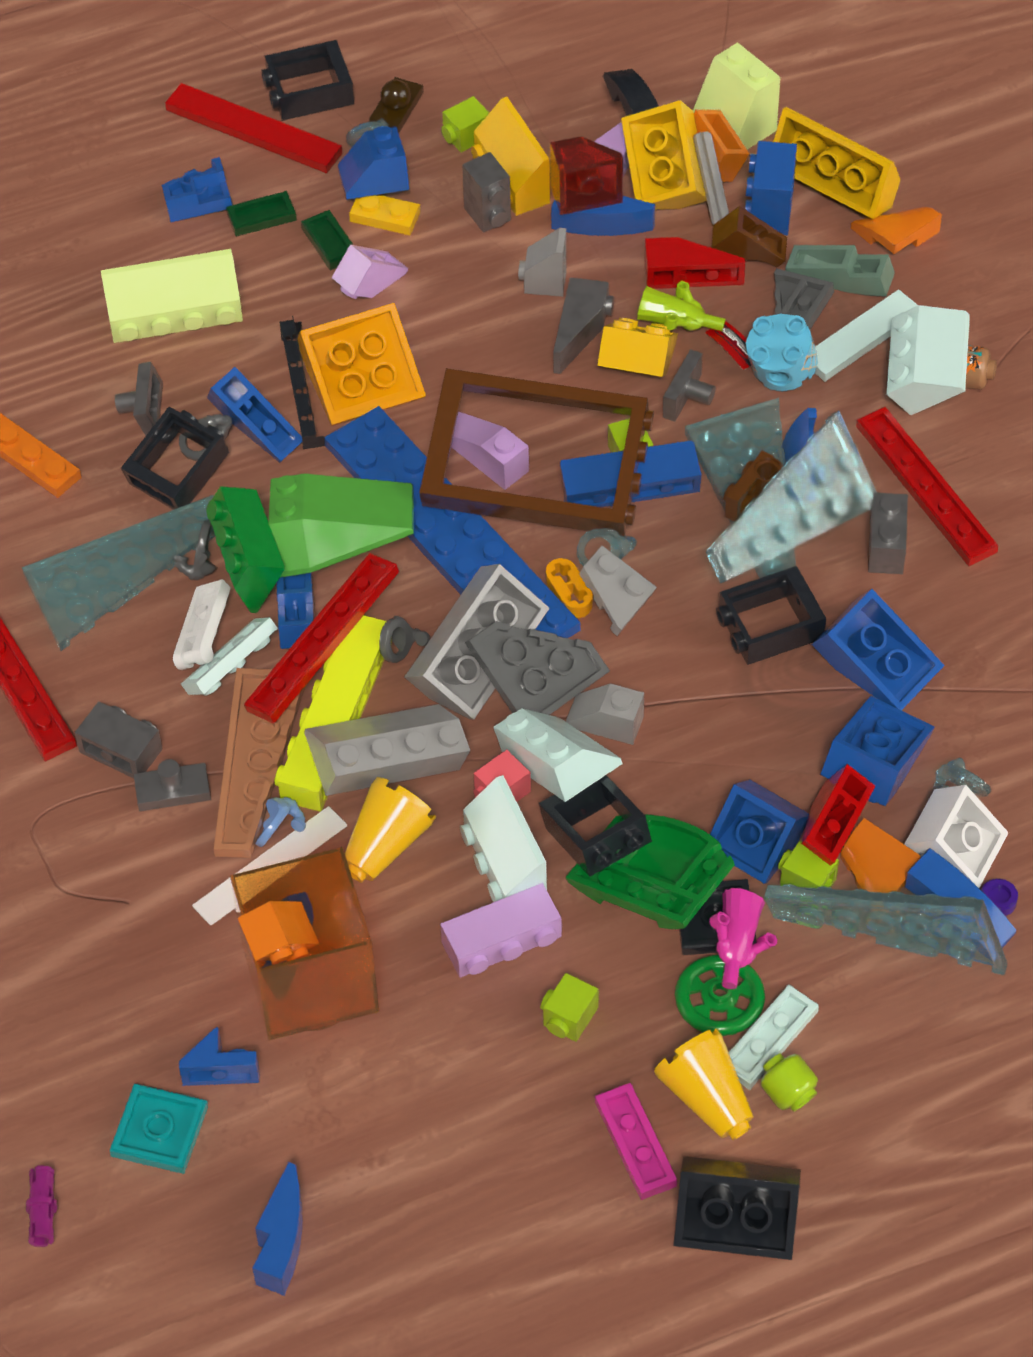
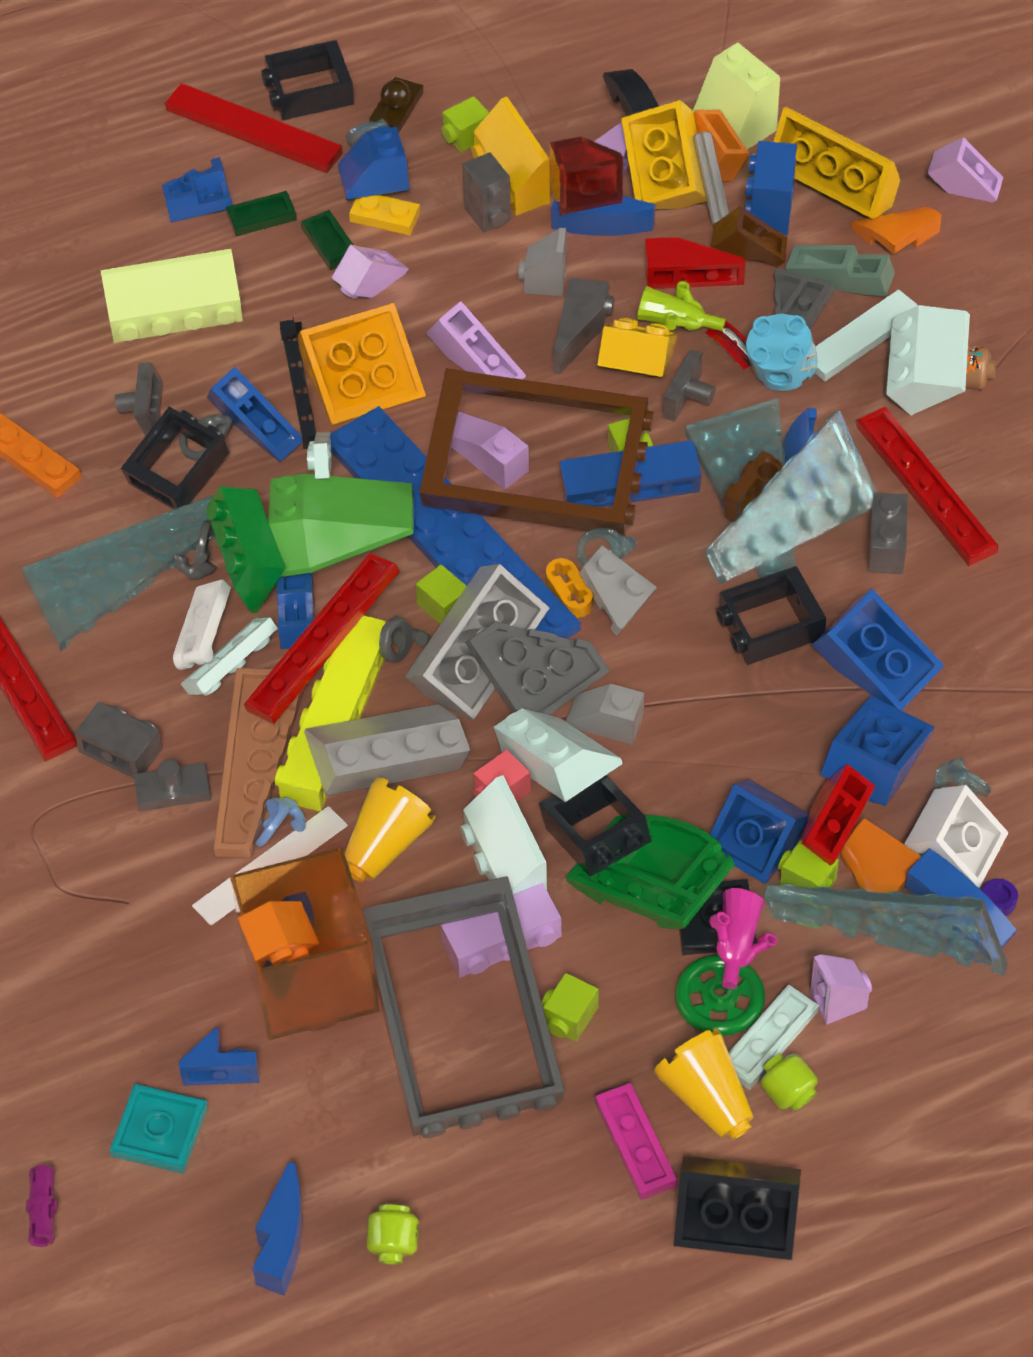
(319, 455): none -> light aqua plate
(392, 1233): none -> lime head
(438, 592): none -> lime brick
(441, 909): none -> dark grey window
(471, 345): none -> lavender slope
(838, 987): none -> lavender slope
(965, 172): none -> lavender slope

